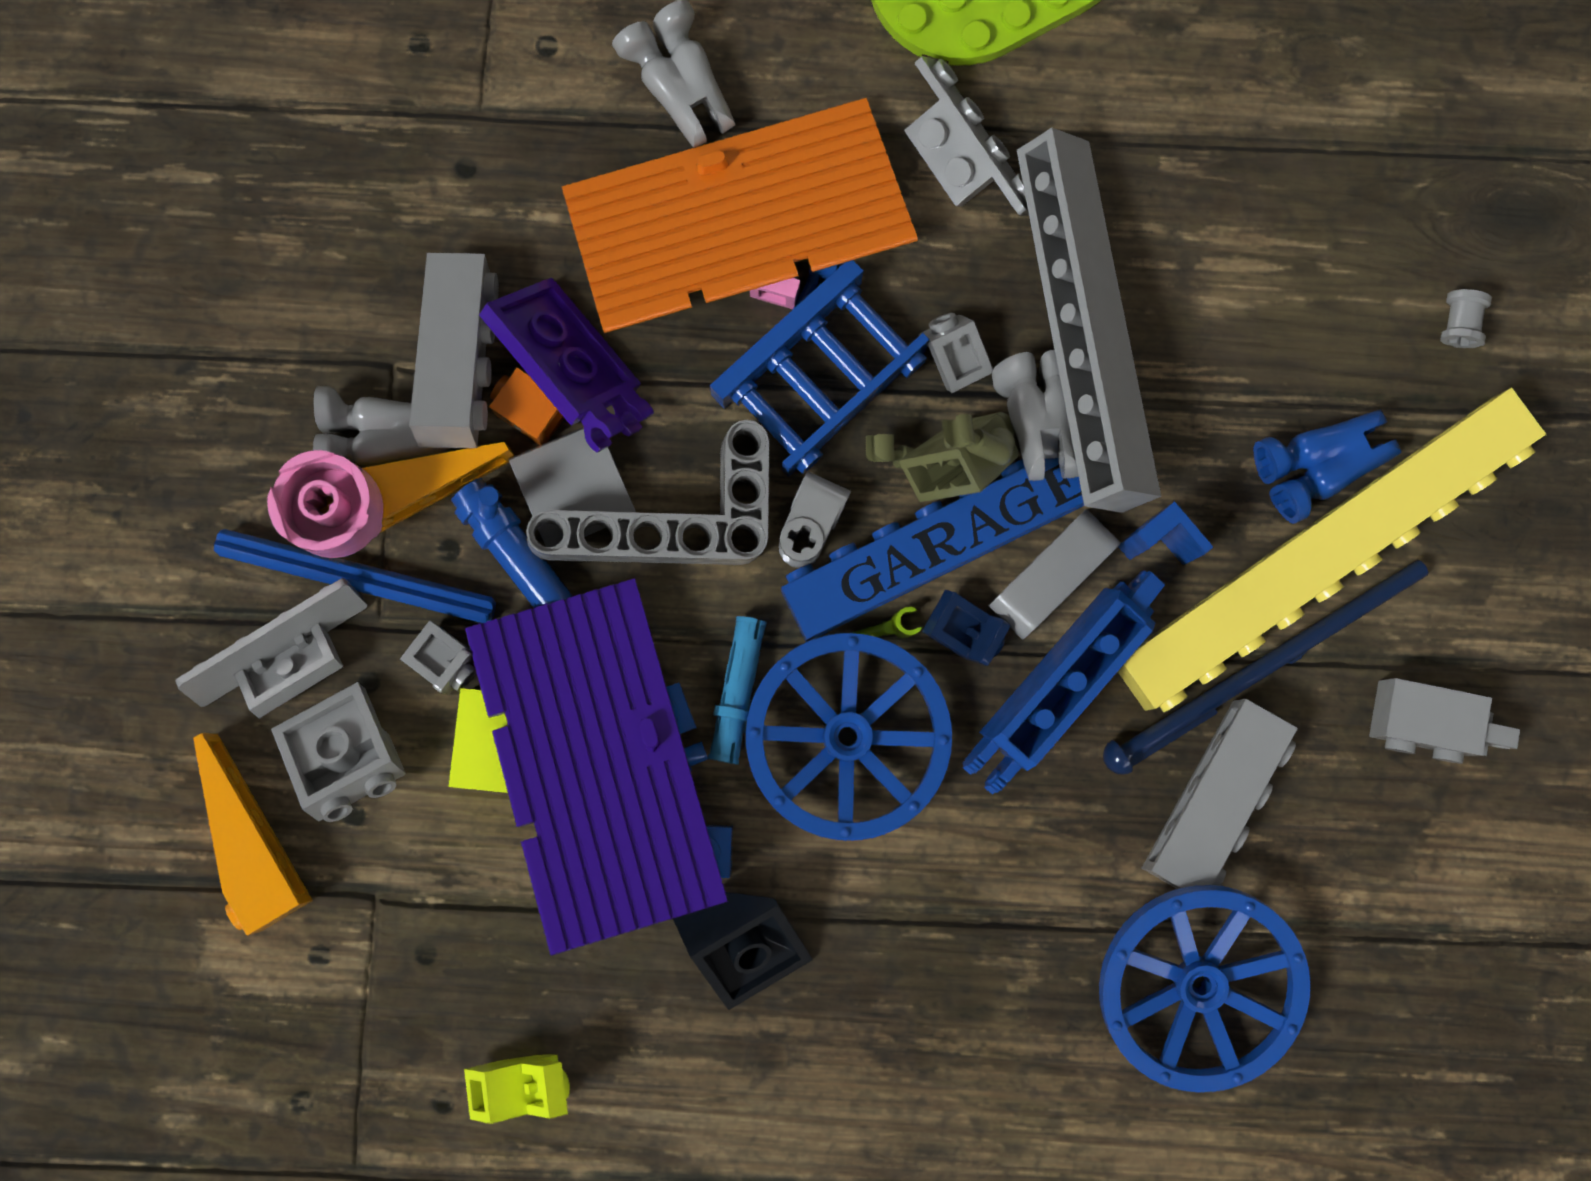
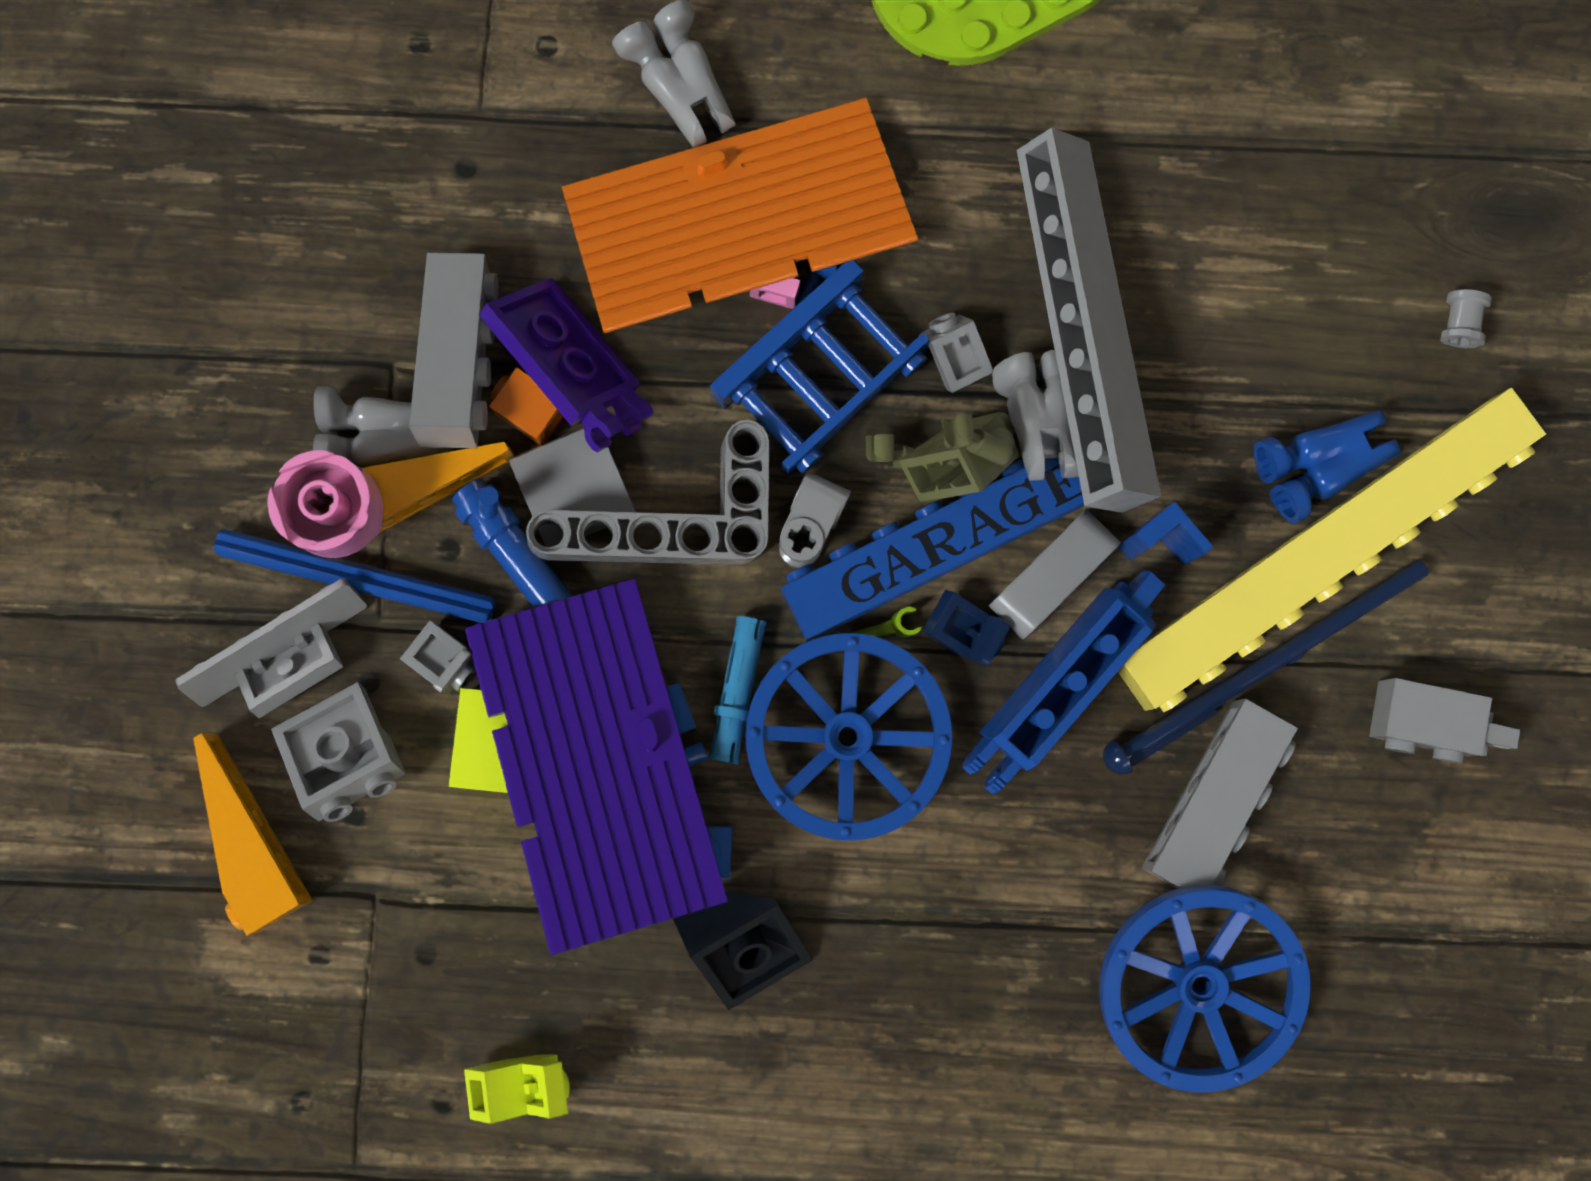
(958, 145): light grey bracket -> none

